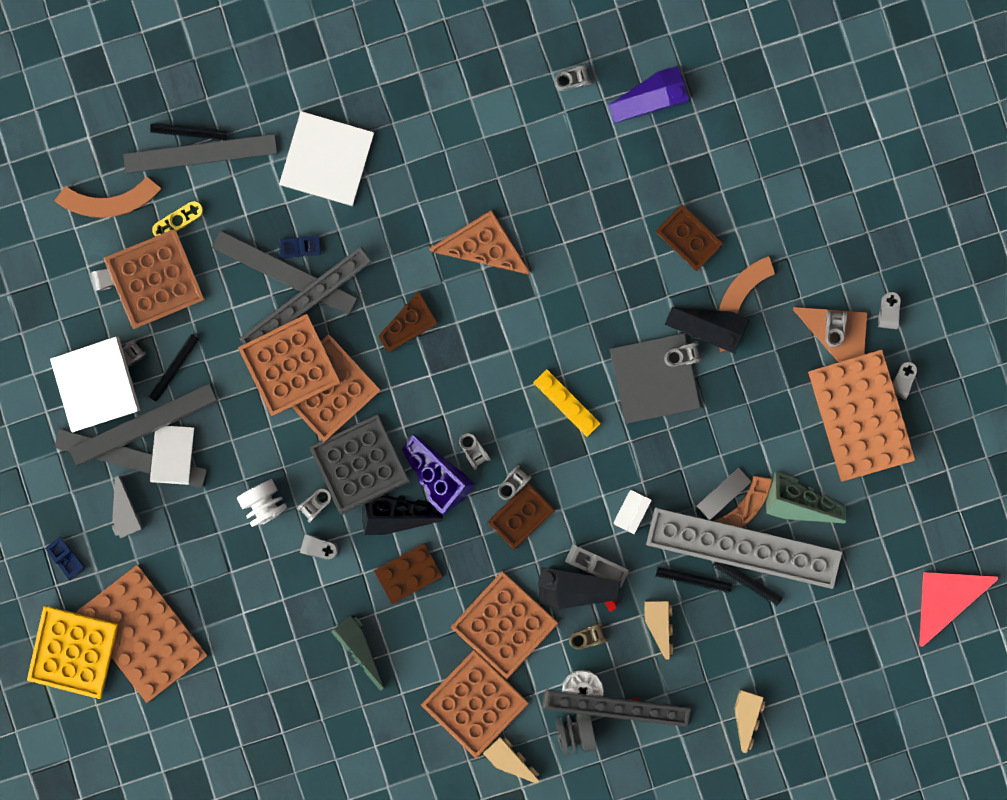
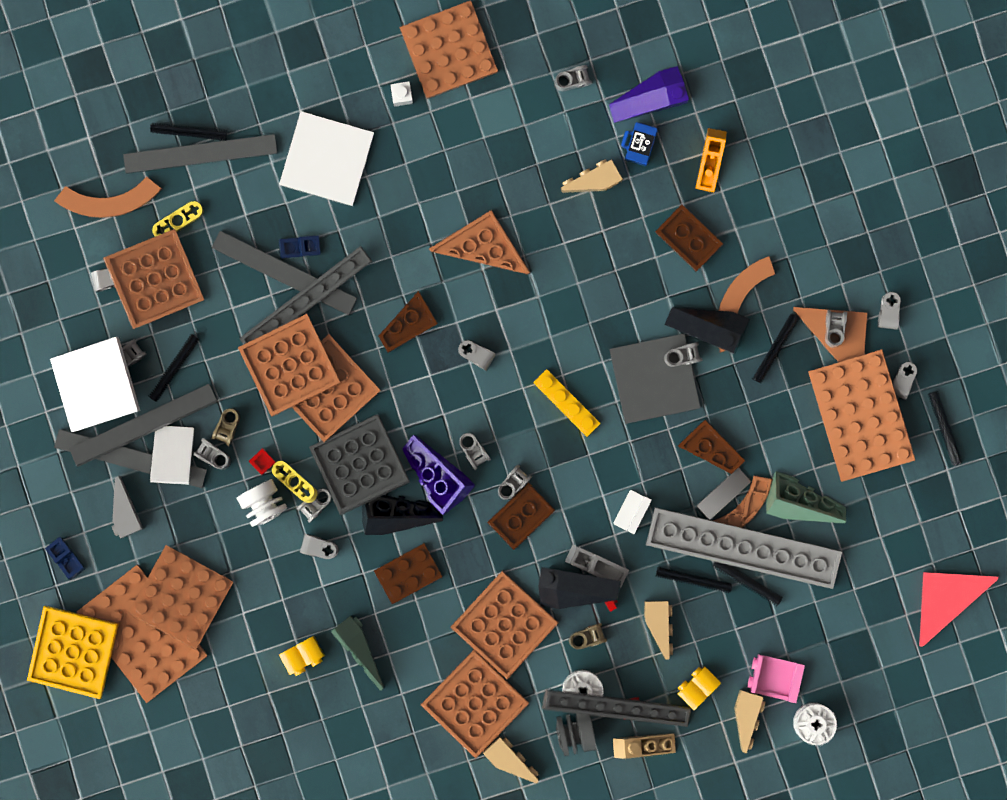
(180, 597): none -> nougat plate
(209, 453): none -> light grey piece
(226, 428): none -> dark tan piece
(262, 461): none -> red plate
(287, 479): none -> light yellow beam
(302, 655): none -> yellow brick
(401, 93): none -> white brick
(448, 49): none -> nougat plate
(480, 356): none -> light grey piece
(598, 179): none -> tan slope
(640, 144): none -> piece
(644, 745): none -> tan slope
(698, 687): none -> yellow brick
(711, 159): none -> light orange slope
(712, 447): none -> reddish brown wing
(774, 350): none -> black axle
(776, 678): none -> bright pink panel
(809, 713): none -> white wheel
(943, 424): none -> black axle

